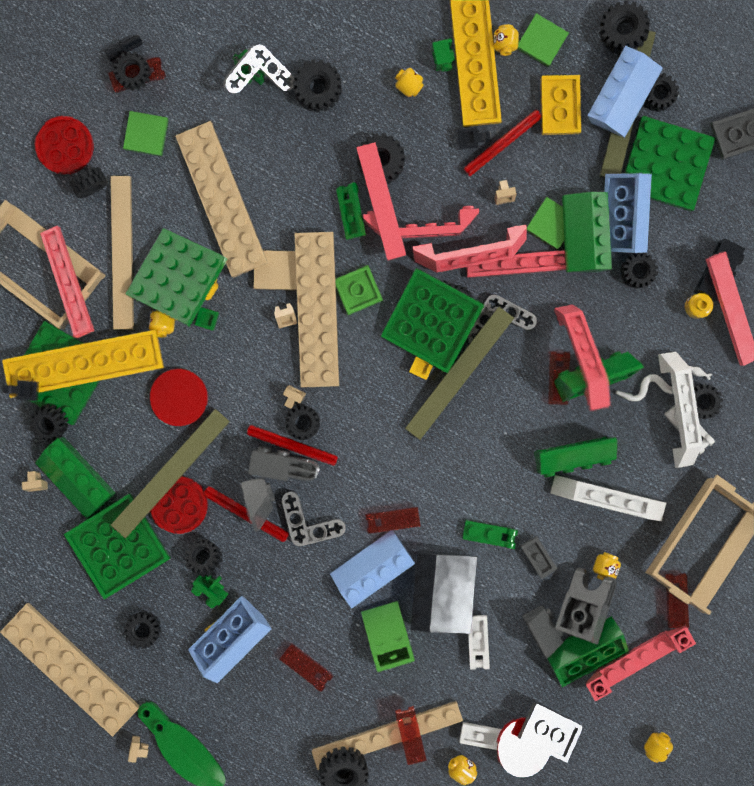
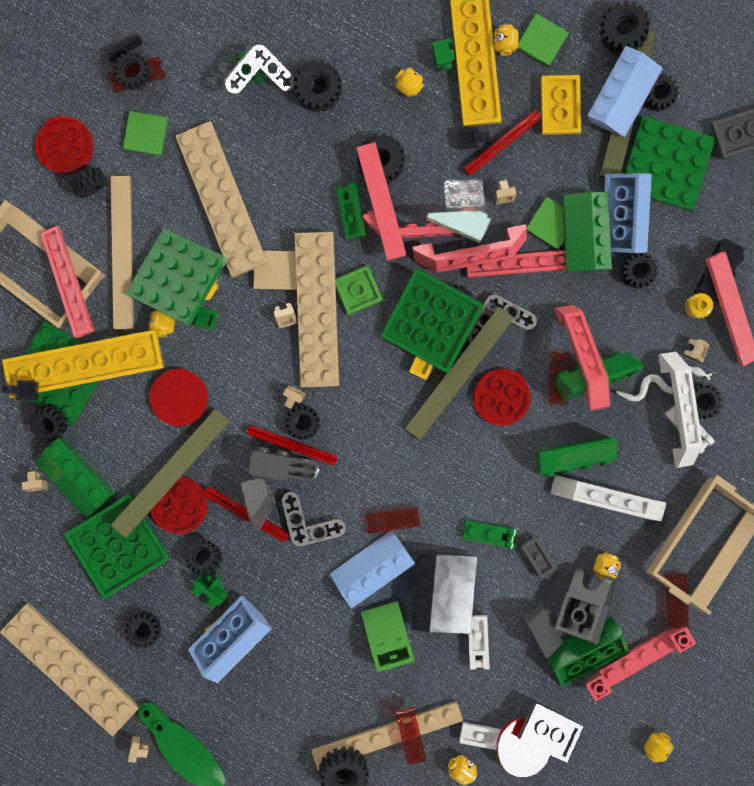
(306, 666): clear red plate -> none
(464, 195): none -> clear plate
(467, 223): none -> light aqua slope
(501, 397): none -> red tile
(699, 351): none -> tan tile

